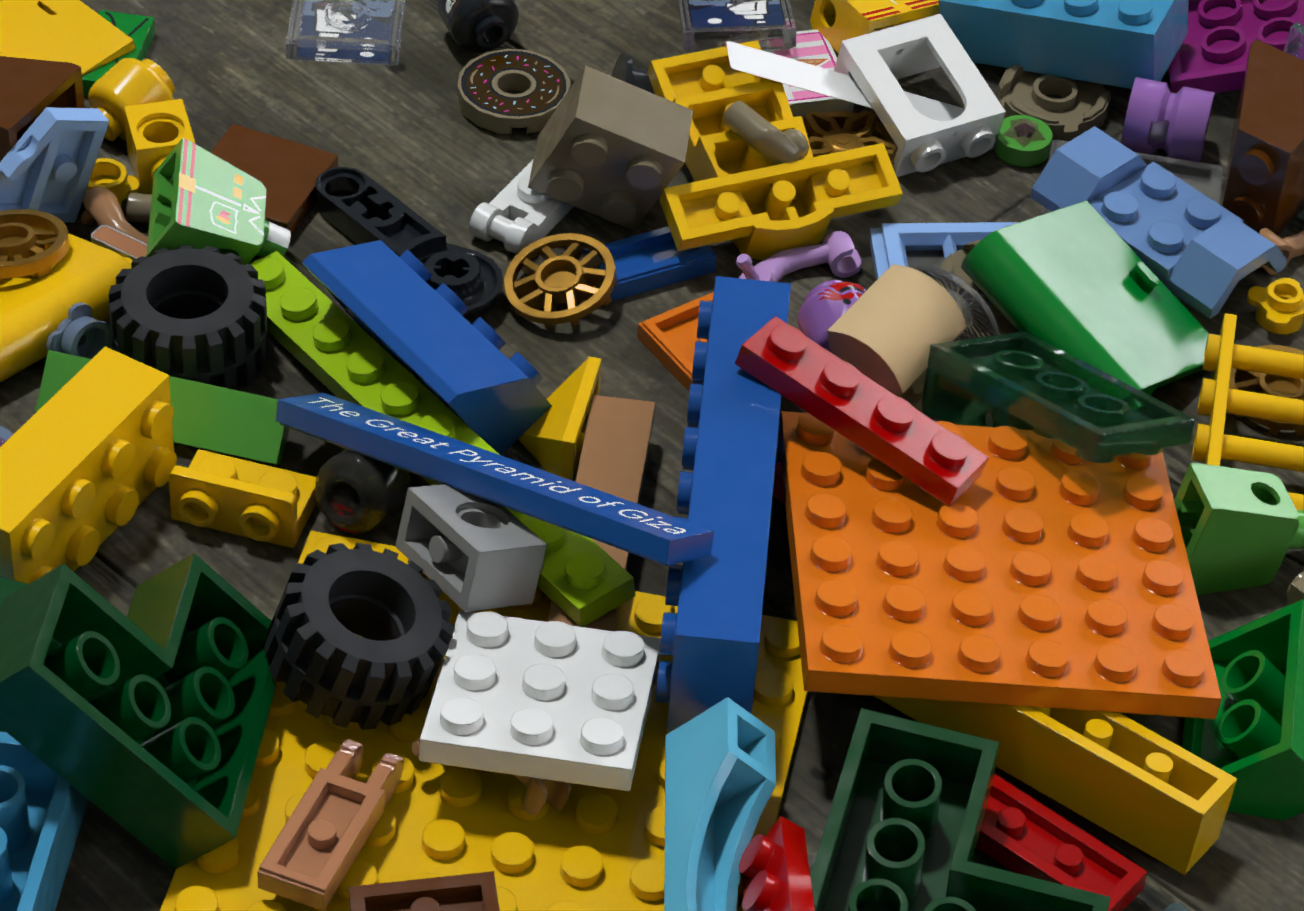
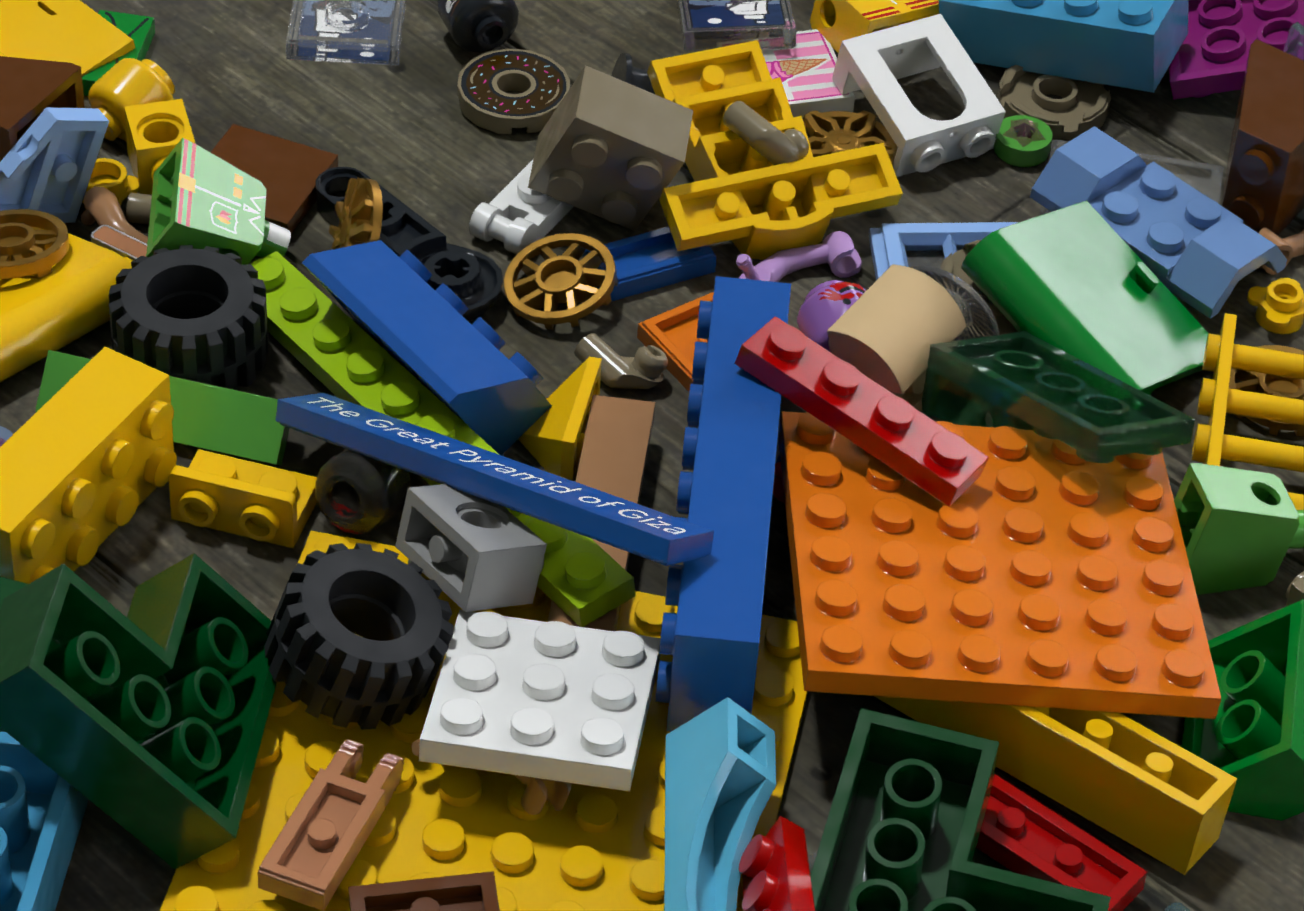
(80, 333): sand blue plate -> none
(358, 214): none -> pearl gold wheel
(624, 372): none -> dark tan arm
(822, 80): white sticker -> none
(1167, 120): medium lavender wheel -> none

